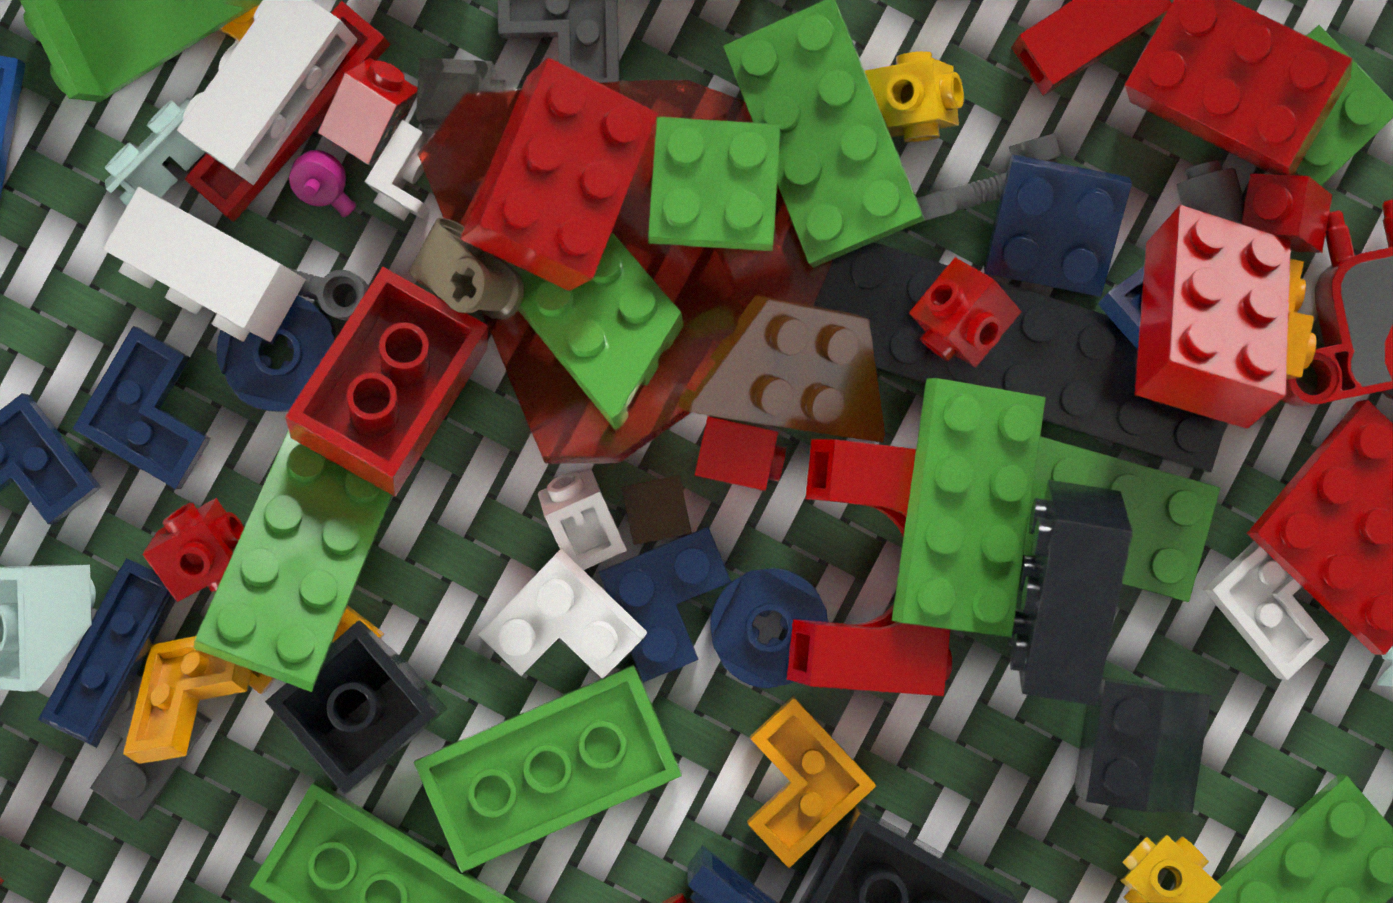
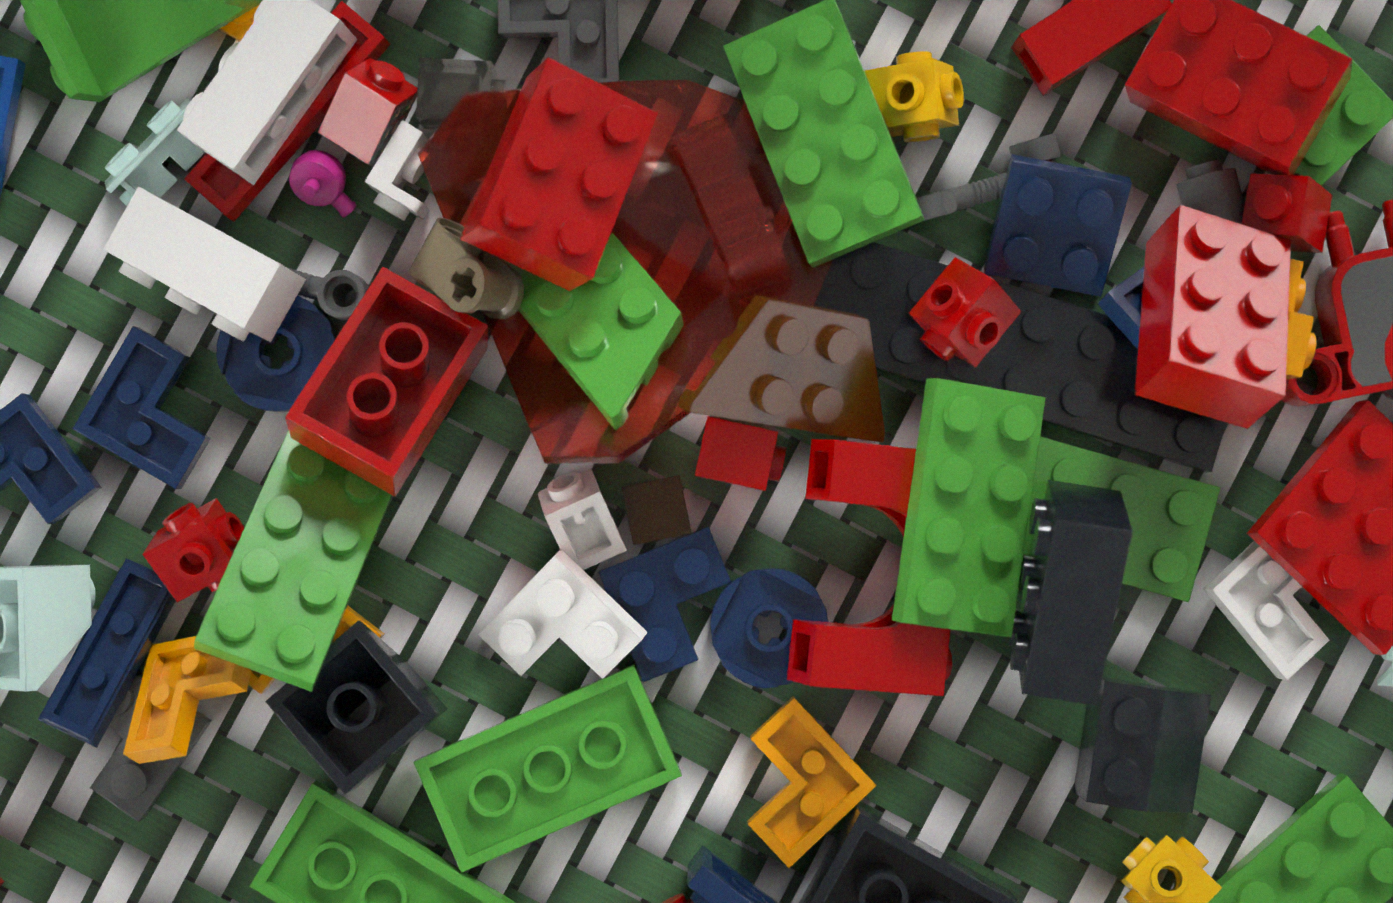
(714, 183): bright green plate -> none

